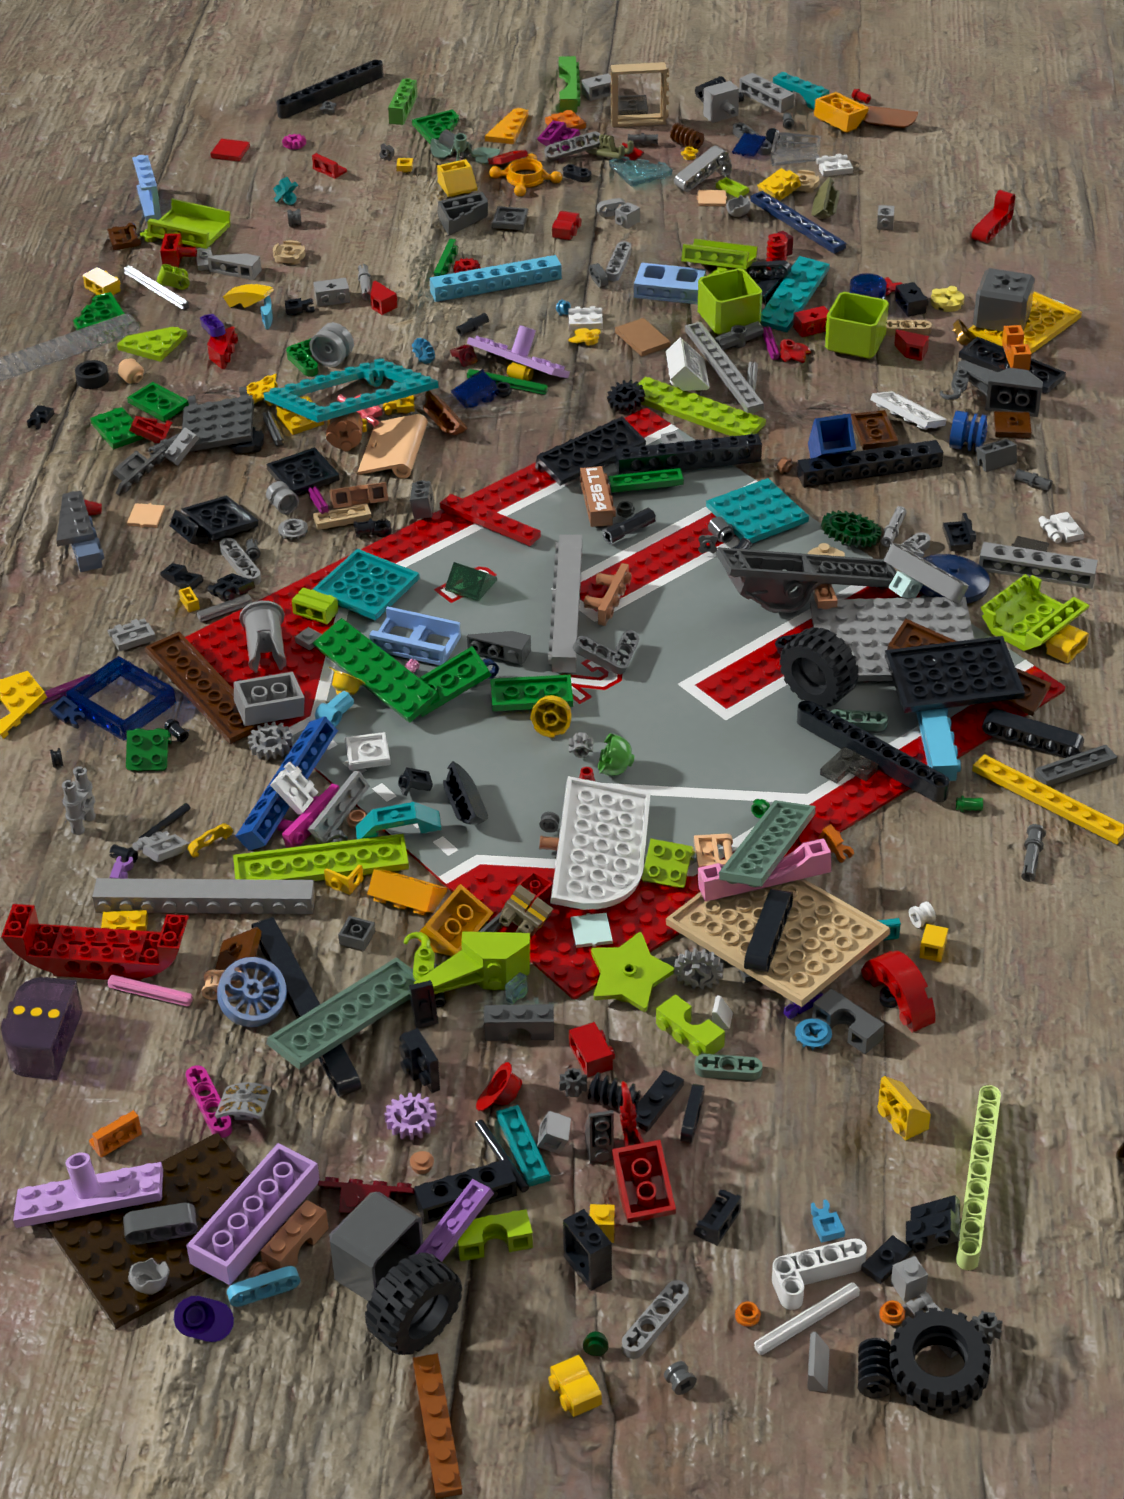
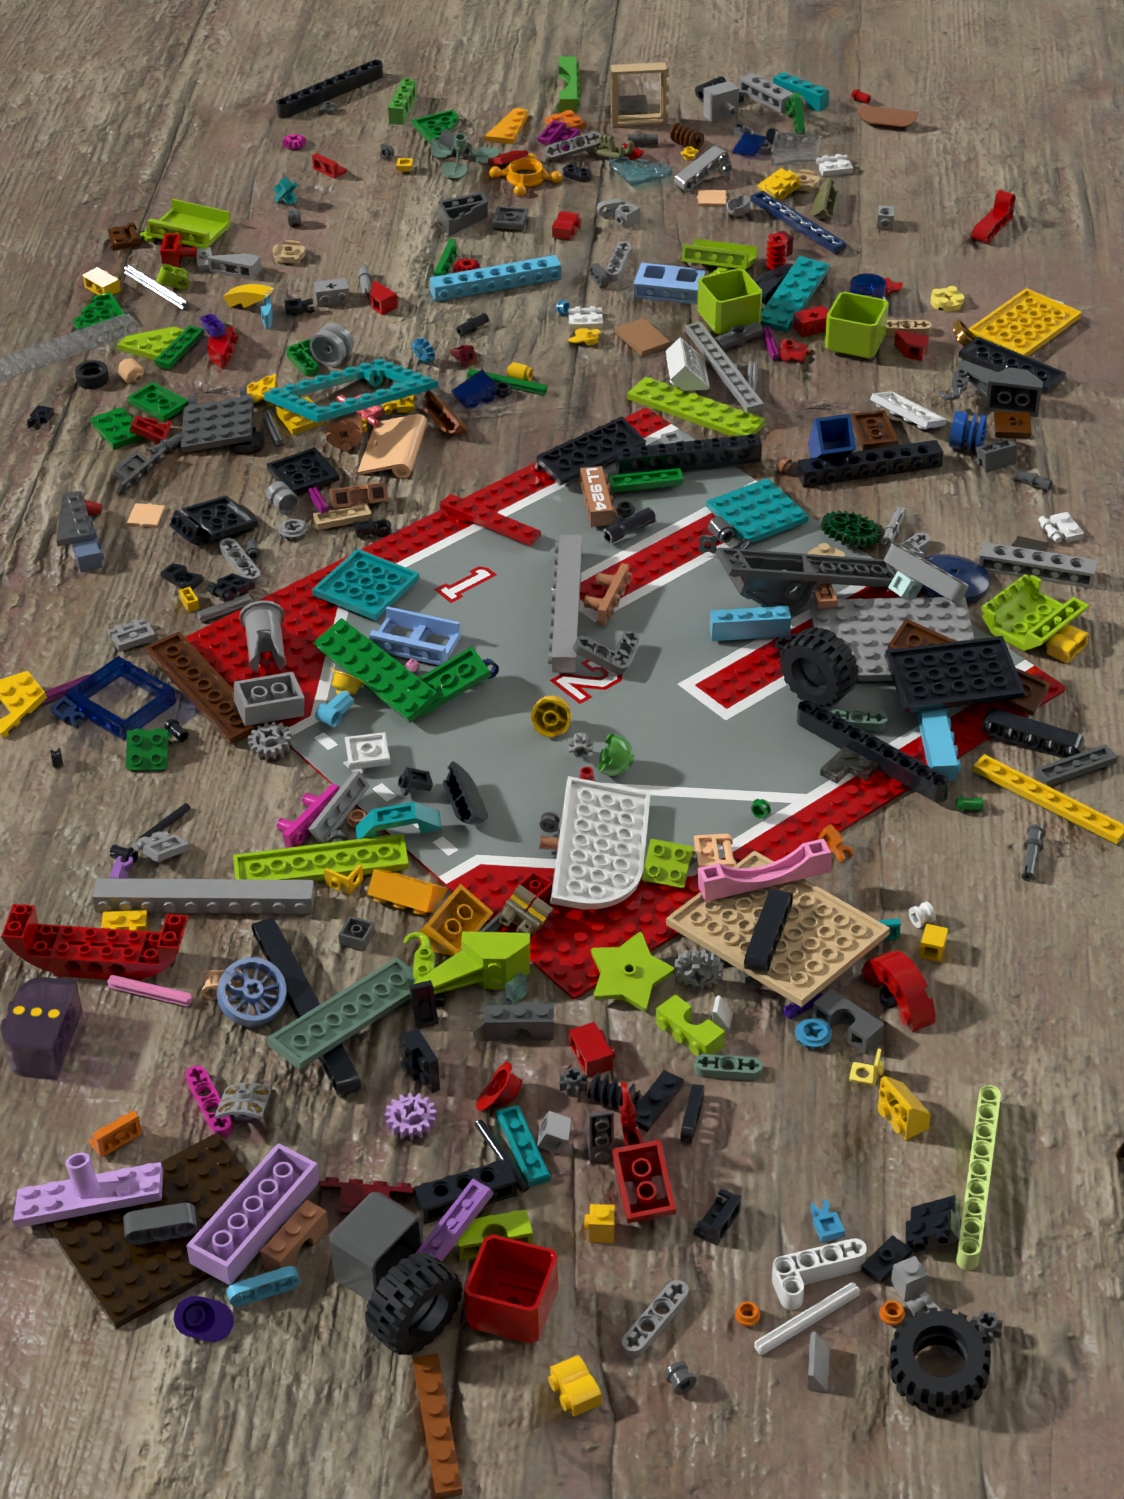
(78, 800): light grey pin -> none
(148, 188): light blue window -> none
(148, 1276): light grey hair -> none
(179, 347): none -> green plate
(181, 446): light grey plate -> none
(222, 830): yellow piece -> none
(230, 150): red tile -> none
(238, 947): reddish brown plate -> none
(258, 1268): nougat plate -> none
(271, 806): blue brick -> none
(294, 788): white plate -> none
(307, 638): light grey plate -> none
(315, 605): lime brick -> none
(421, 1162): nougat plate -> none
(422, 499): dark grey brick -> none
(456, 178): yellow slope -> none
(469, 582): clear green slope -> none
(502, 645): dark grey slope -> none
(510, 1274): none -> red plate
(520, 352): lavender plate -> none
(524, 692): green plate -> none
(587, 1246): black window -> none
(591, 930): light aqua piece -> none
(595, 1344): dark green plate -> none
(597, 87): light grey brick -> none
(626, 396): black gear -> none
(732, 187): lime tile -> none
(750, 623): none -> medium azure brick
(764, 274): black beam -> none
(767, 843): sand green plate -> none
(788, 122): dark grey pin -> none
(795, 109): none -> green beam
(840, 111): light orange slope -> none
(874, 1071): none -> light yellow bracket
(874, 1368): black piece -> none
(911, 299): black brick -> none
(959, 534): black bracket -> none
(1003, 299): dark grey plate -> none
(1016, 351): orange arch -> none

